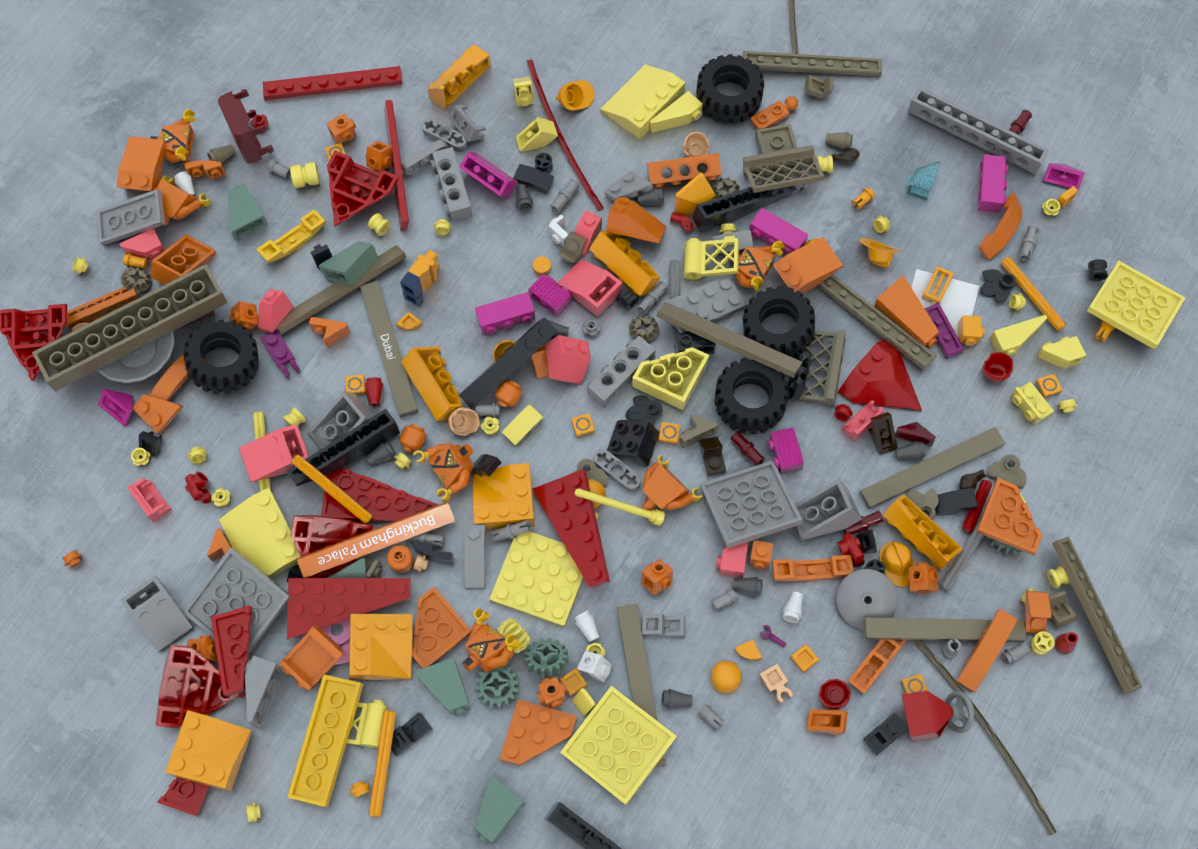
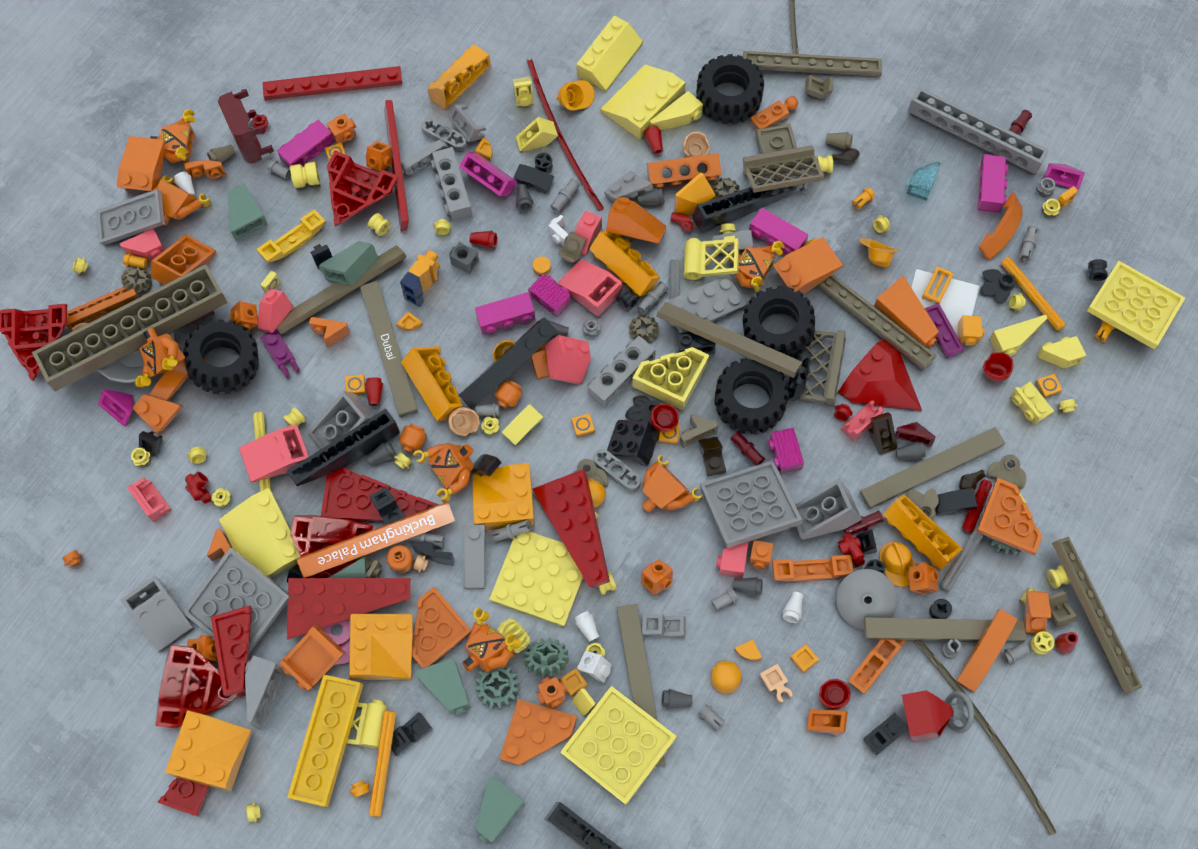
(159, 355): none -> orange torso
(270, 282): none -> light yellow tile
(306, 145): none -> dark pink brick
(331, 488): light orange axle -> none
(386, 506): none -> black slope
(466, 264): none -> dark grey brick
(484, 149): none -> light orange tile
(486, 238): none -> red cone
(608, 586): none -> light yellow wheel
(609, 54): none -> light yellow slope
(654, 138): none -> red cone
(655, 516): light yellow piece -> none
(664, 417): none -> red hair
(771, 636): magenta hand -> none
(914, 684): light orange tile -> none
(938, 613): none -> black wheel
(1048, 182): none -> light grey plate

